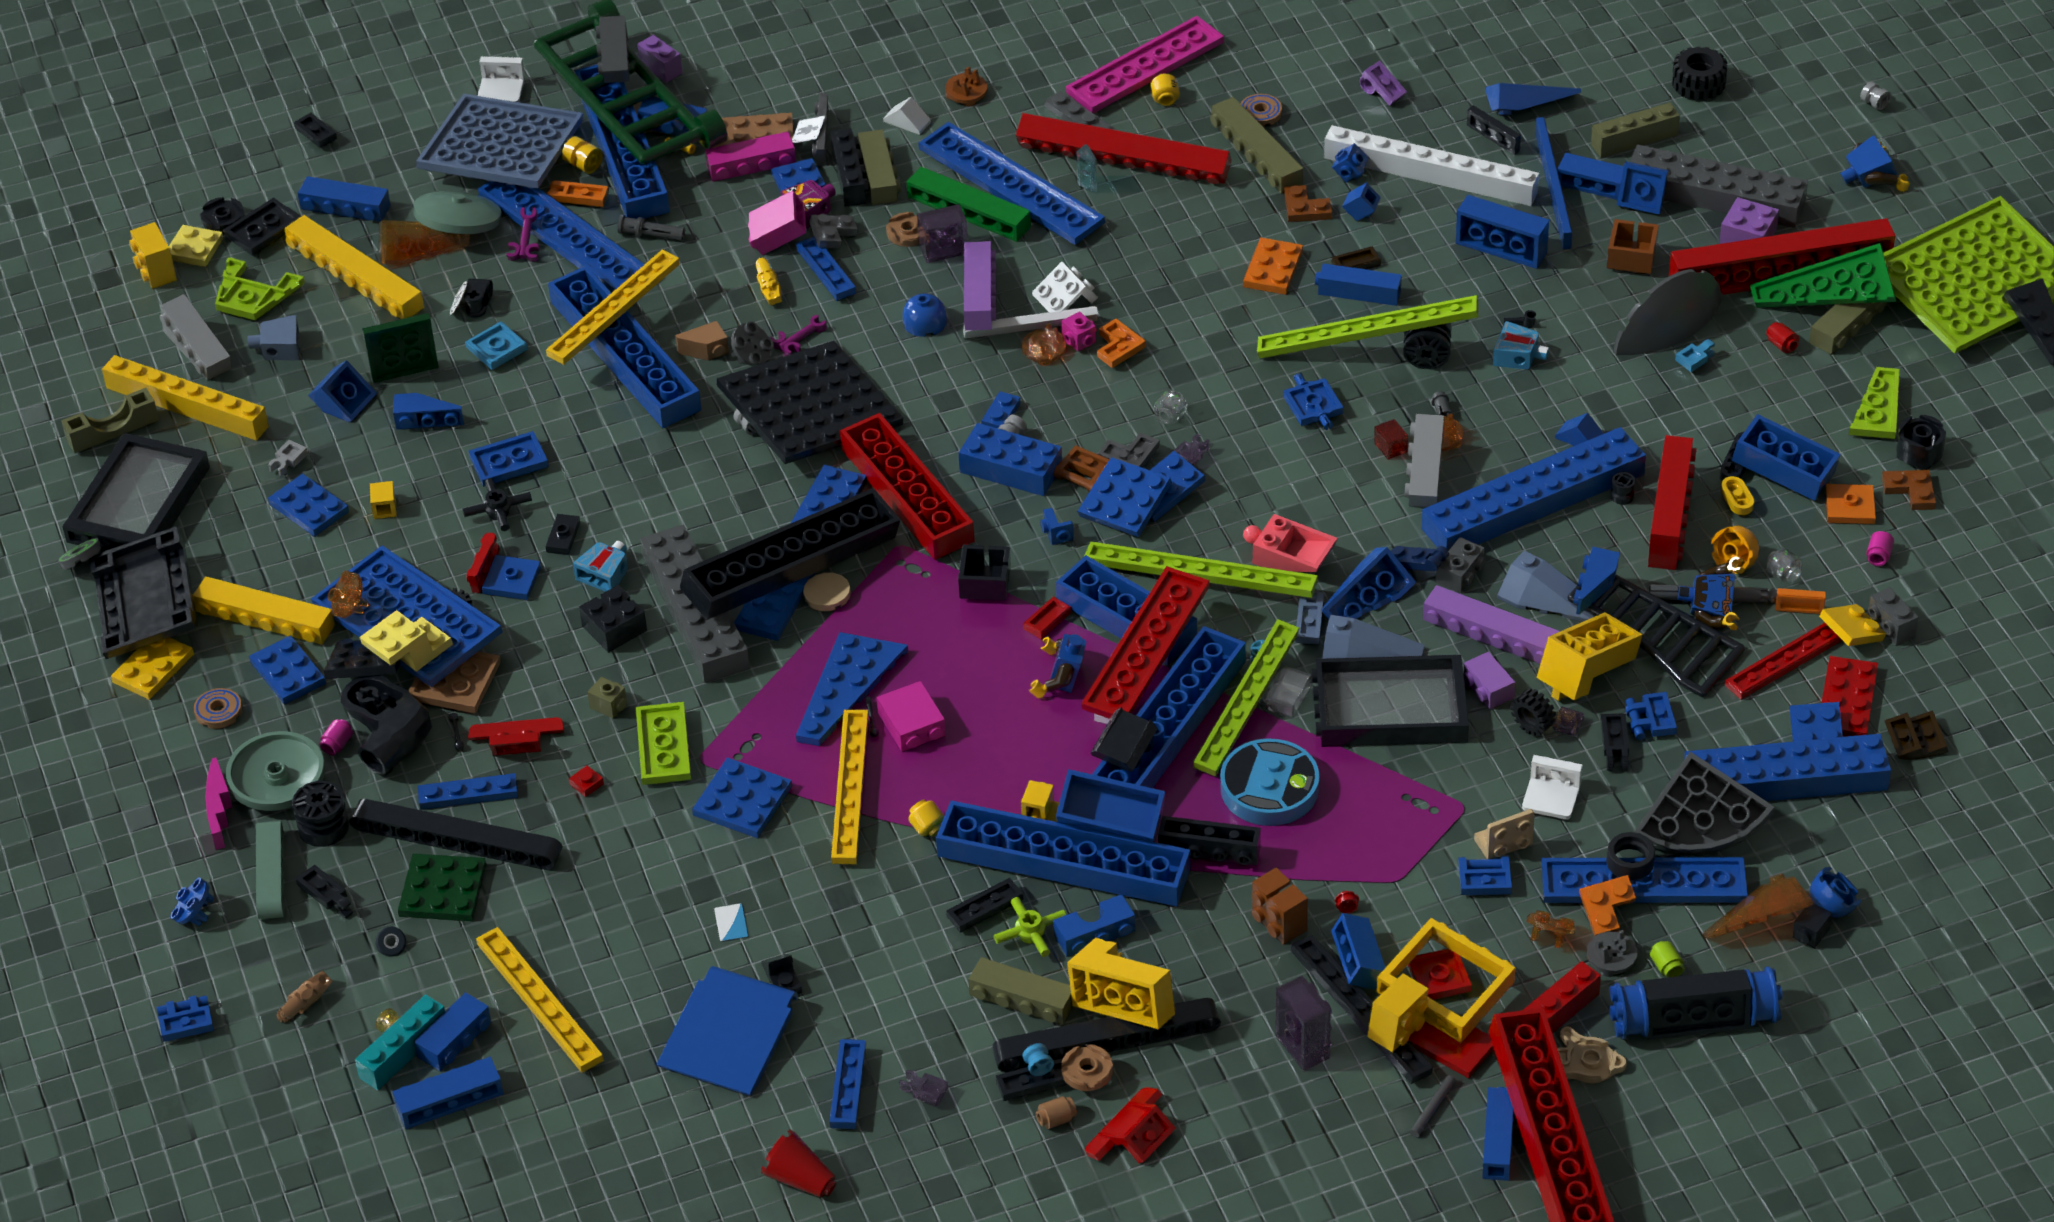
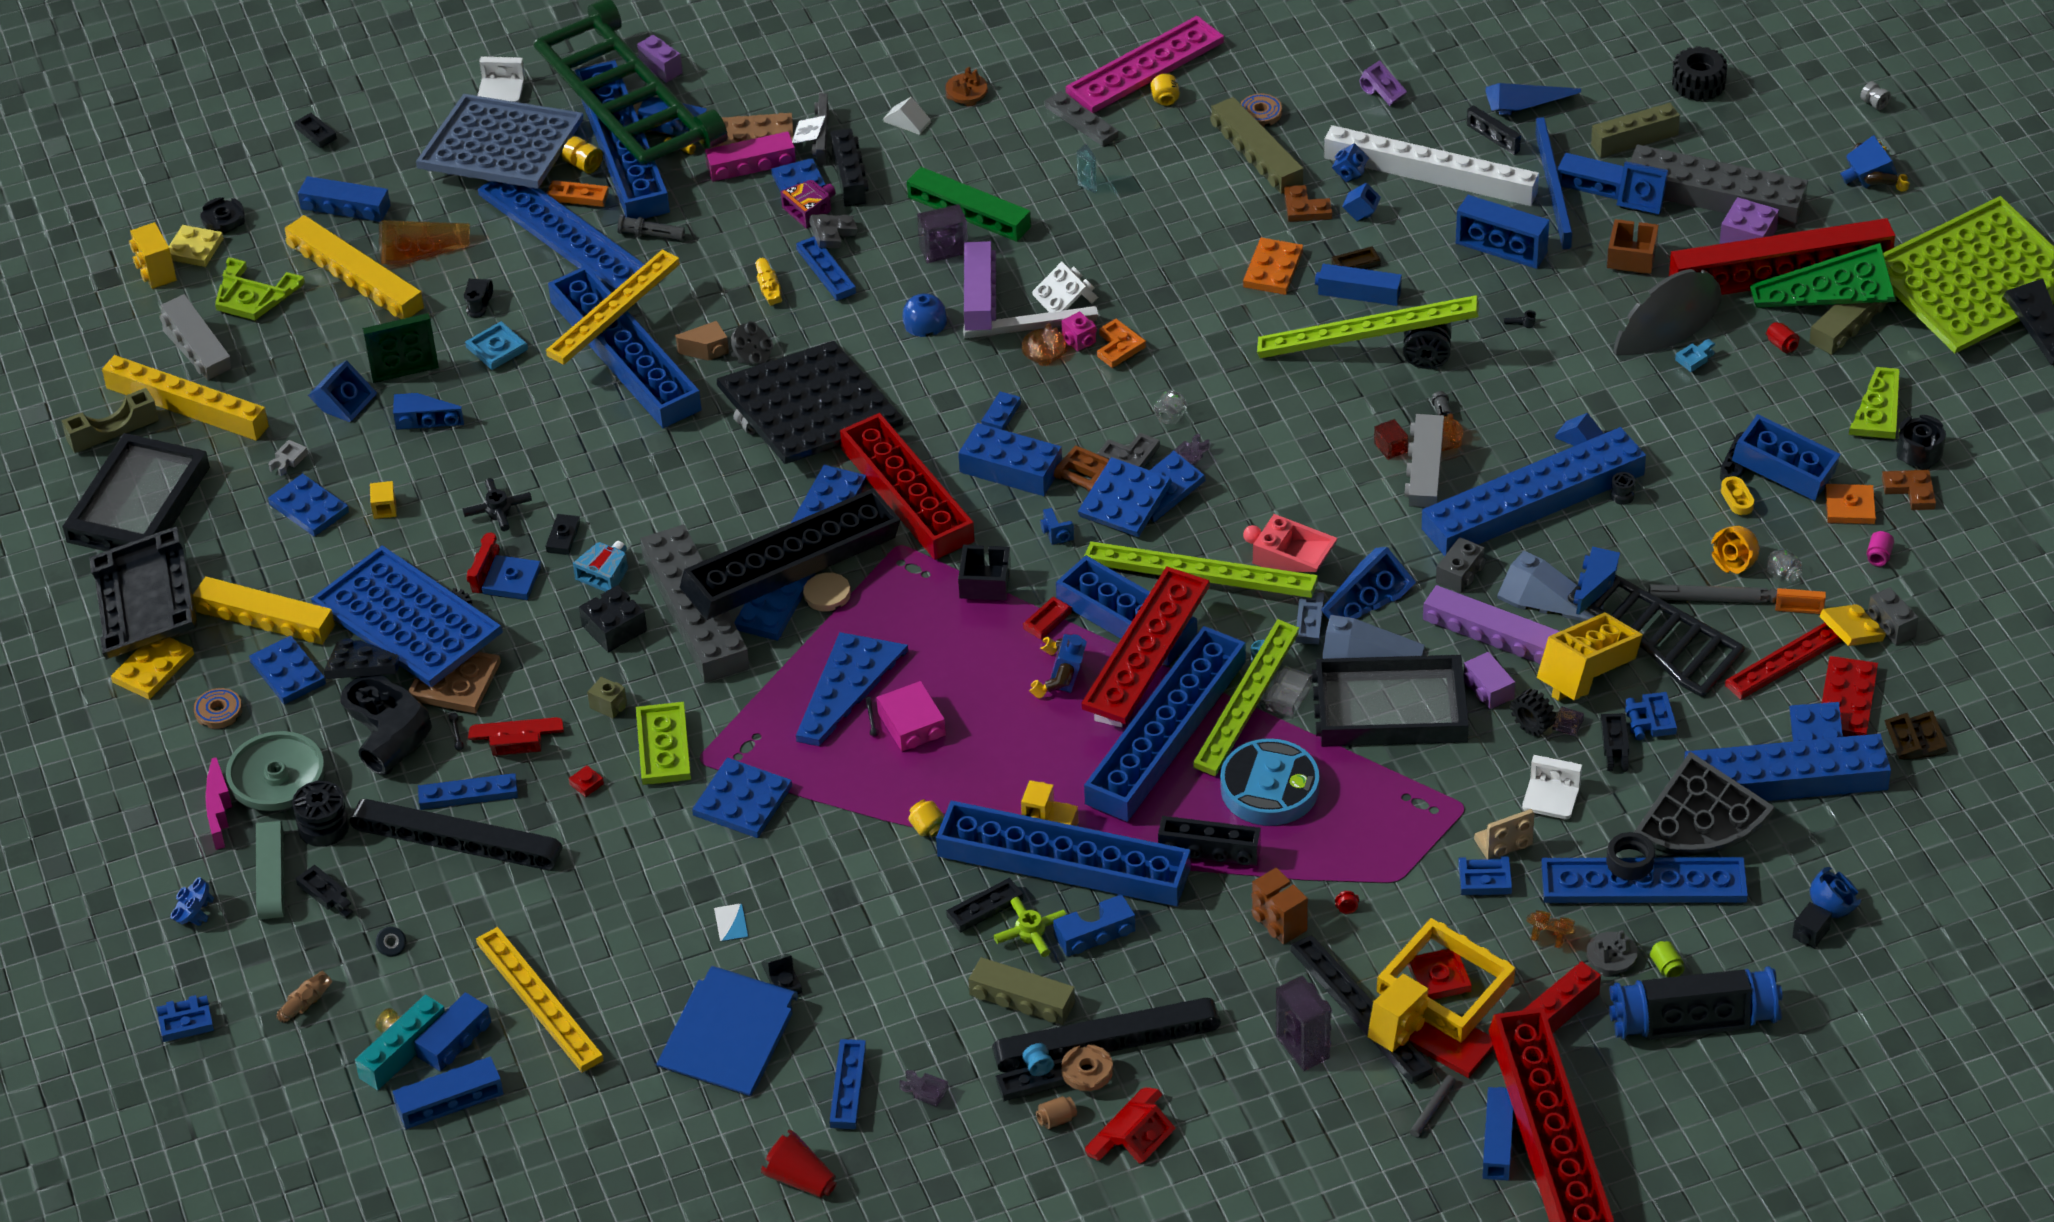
(79, 553): dark grey tile -> none
(261, 226): black plate -> none
(277, 339): sand blue torso -> none
(336, 737): dark pink brick -> none
(347, 595): clear orange plate -> none
(406, 640): light yellow bracket -> none
(442, 887): dark green plate -> none
(457, 212): sand green dish -> none
(458, 297): white sticker -> none
(508, 458): blue plate -> none
(525, 248): magenta bar -> none
(613, 49): dark grey wedge -> none
(777, 223): brick -> none
(791, 343): magenta bar -> none
(849, 787): yellow plate -> none
(879, 167): olive brick -> none
(896, 232): medium nougat tile -> none
(1012, 182): blue plate -> none
(1014, 424): light grey wheel -> none
(1110, 806): blue piece -> none
(1120, 986): yellow hinge -> none
(1124, 148): red brick -> none
(1125, 740): black slope -> none
(1313, 401): blue plate -> none
(1358, 950): blue brick -> none
(1420, 558): dark blue plate -> none
(1518, 347): dark azure torso -> none
(1588, 1057): tan tile -> none
(1601, 899): orange plate -> none
(1672, 502): red brick -> none
(1713, 595): torso -> none
(1776, 897): clear orange wedge -> none

